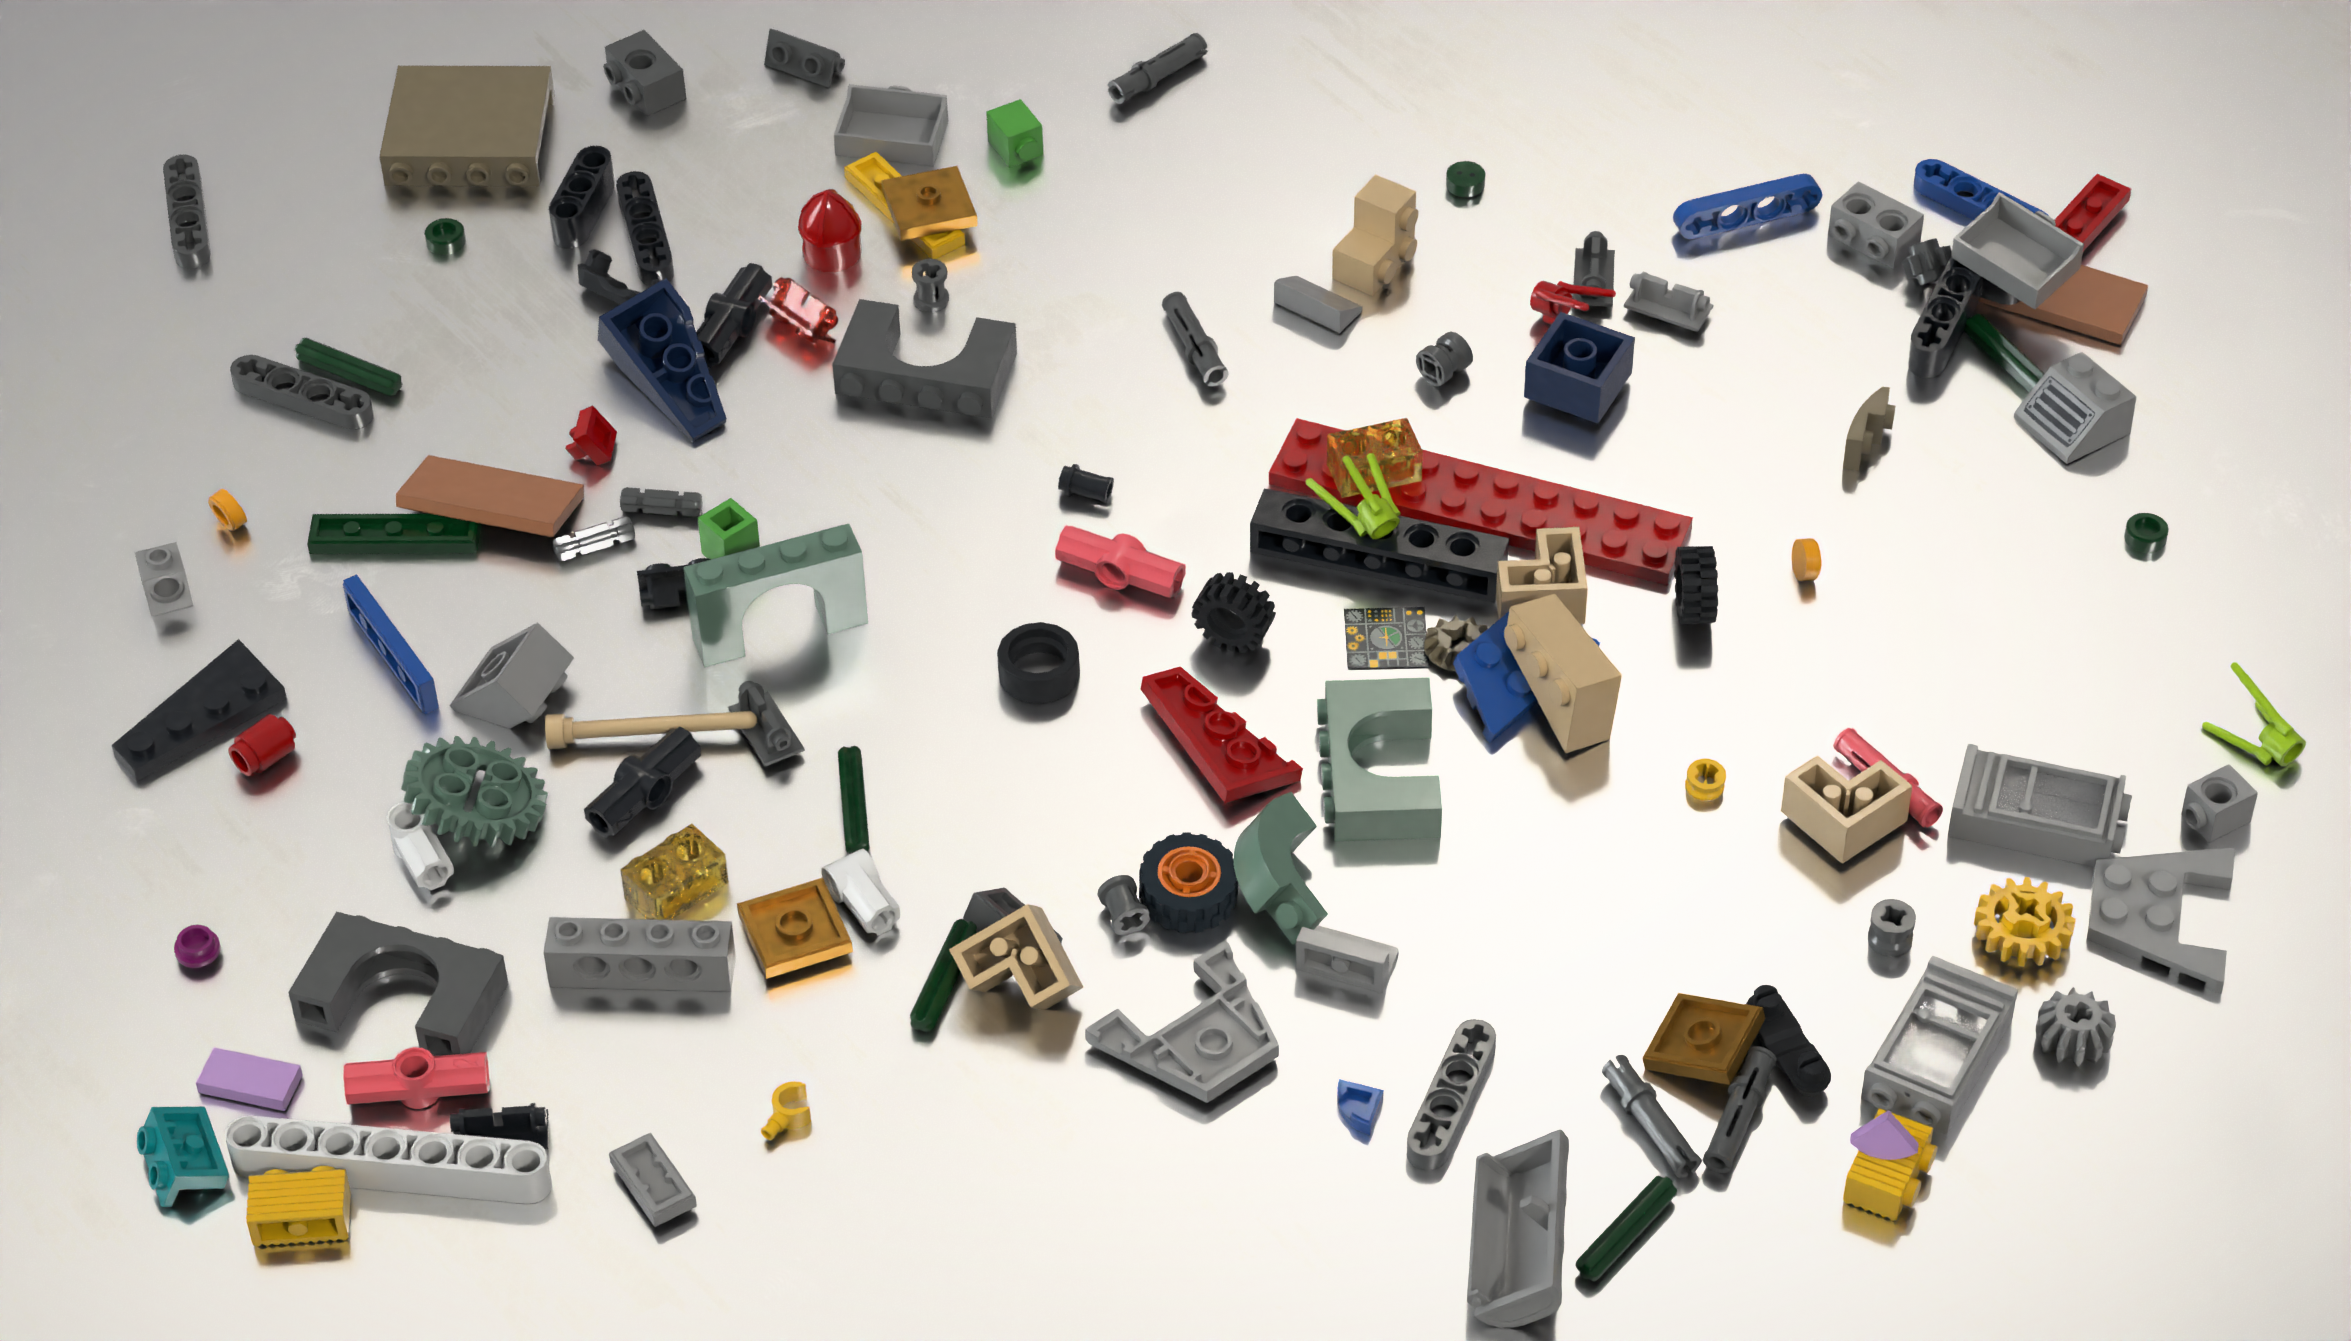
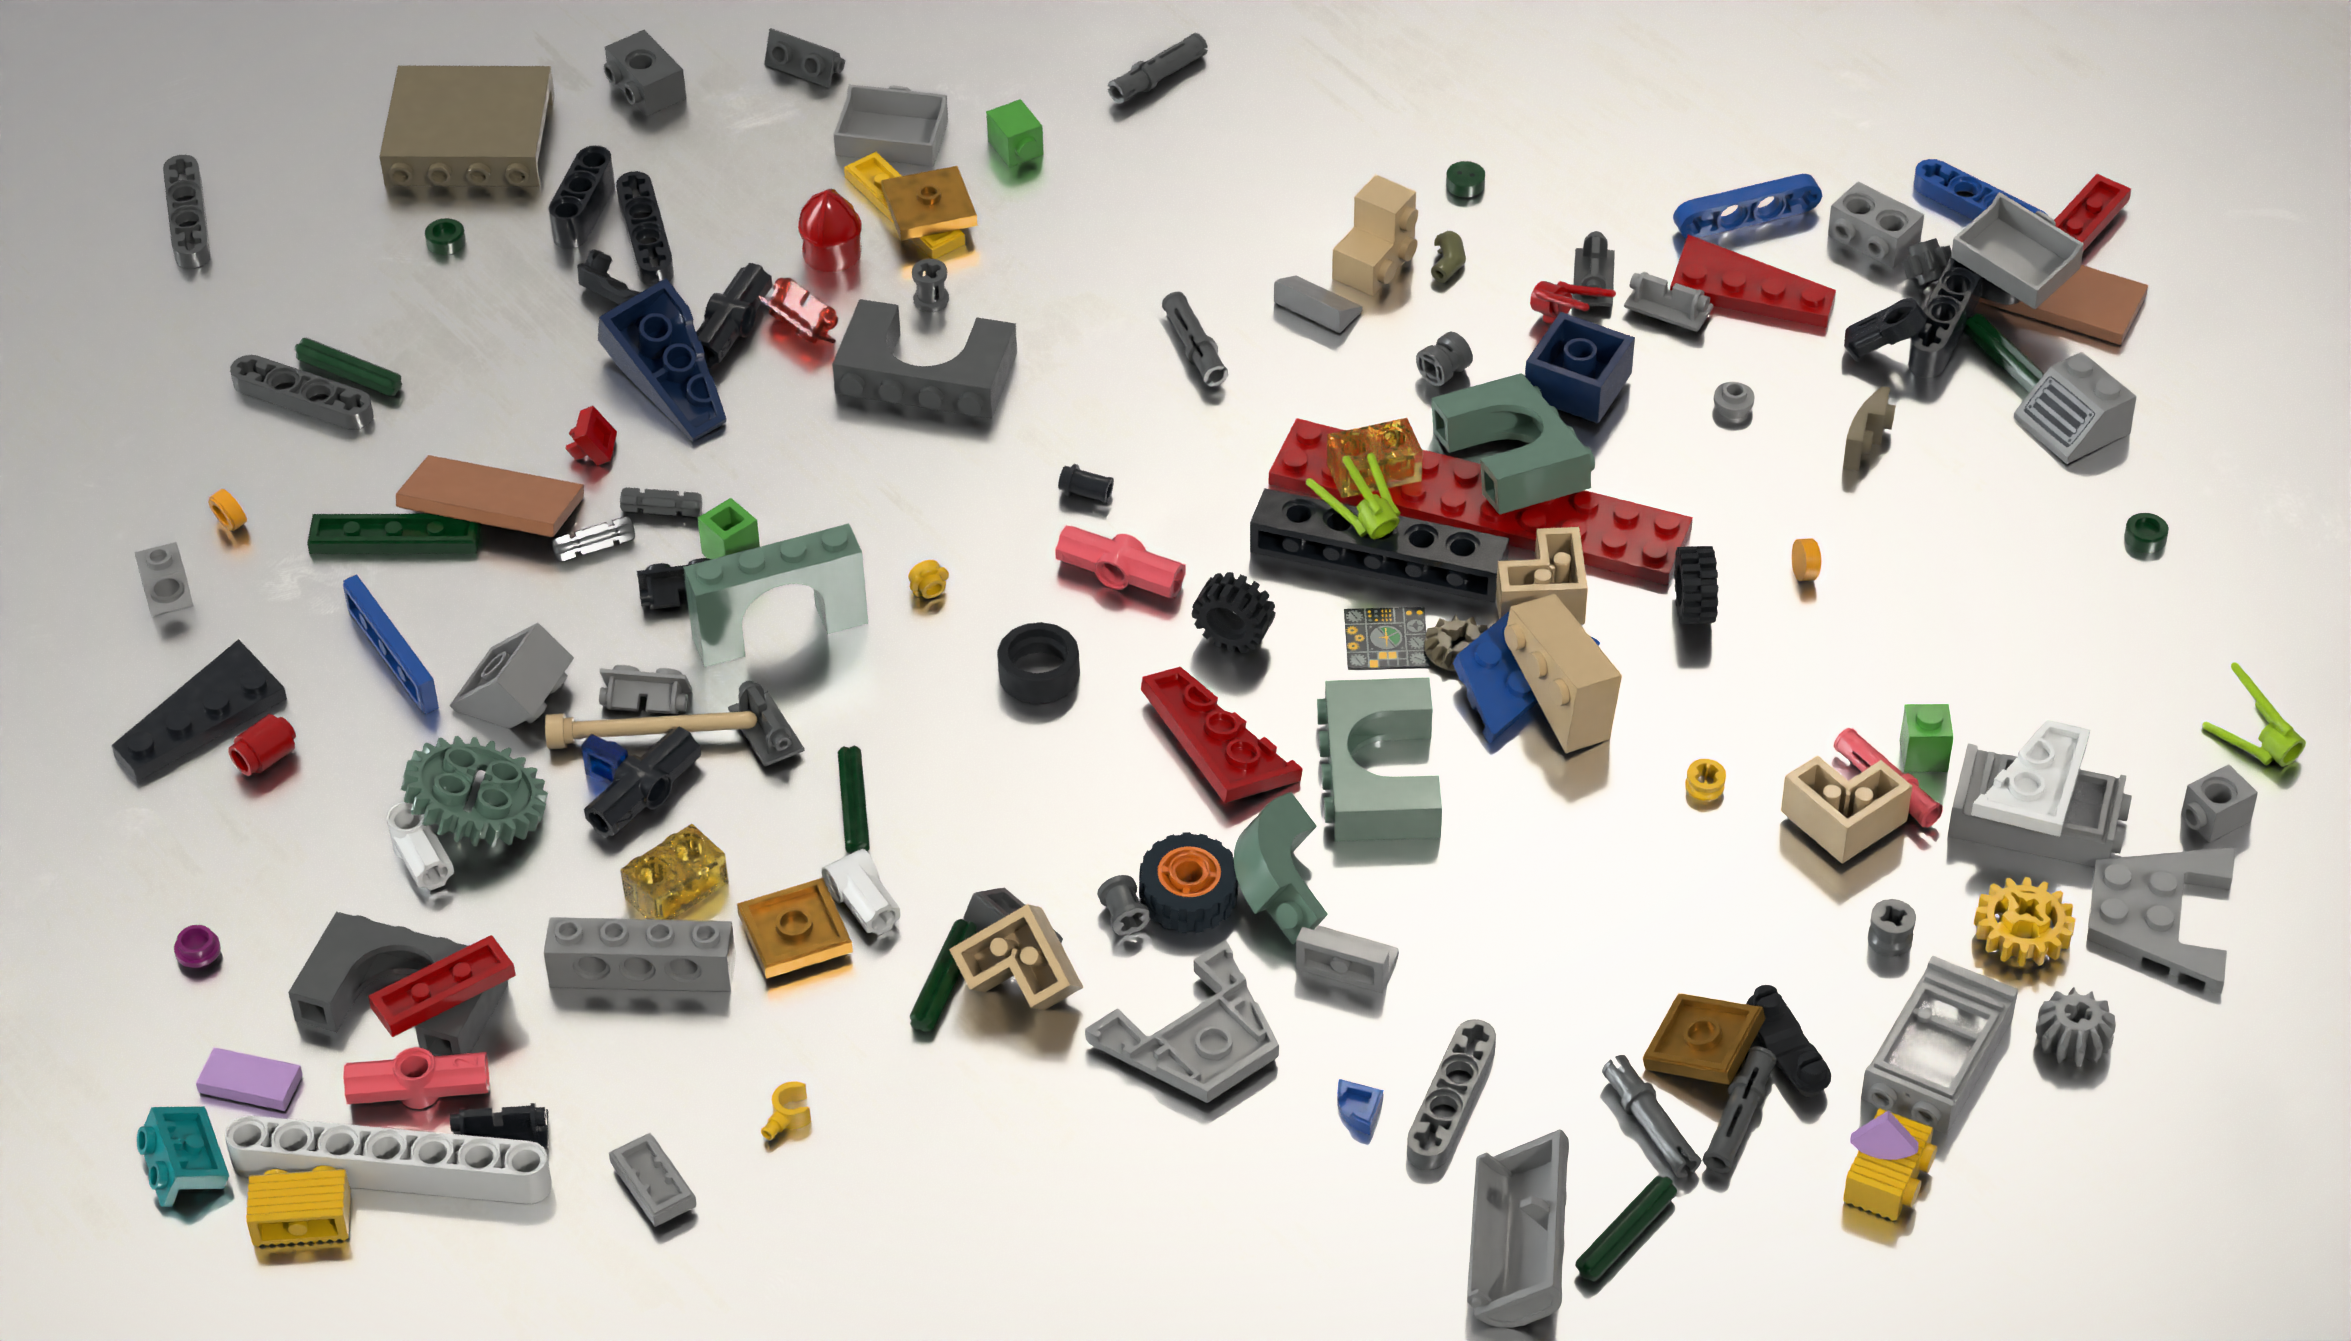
(441, 985): none -> red plate
(602, 758): none -> clear blue plate
(661, 688): none -> light grey hinge
(928, 579): none -> yellow plate
(1453, 256): none -> olive arm
(1514, 410): none -> sand green arch
(1733, 399): none -> light grey plate
(1751, 285): none -> red wing
(1885, 327): none -> black piece
(1926, 737): none -> bright green brick
(2039, 782): none -> white wing

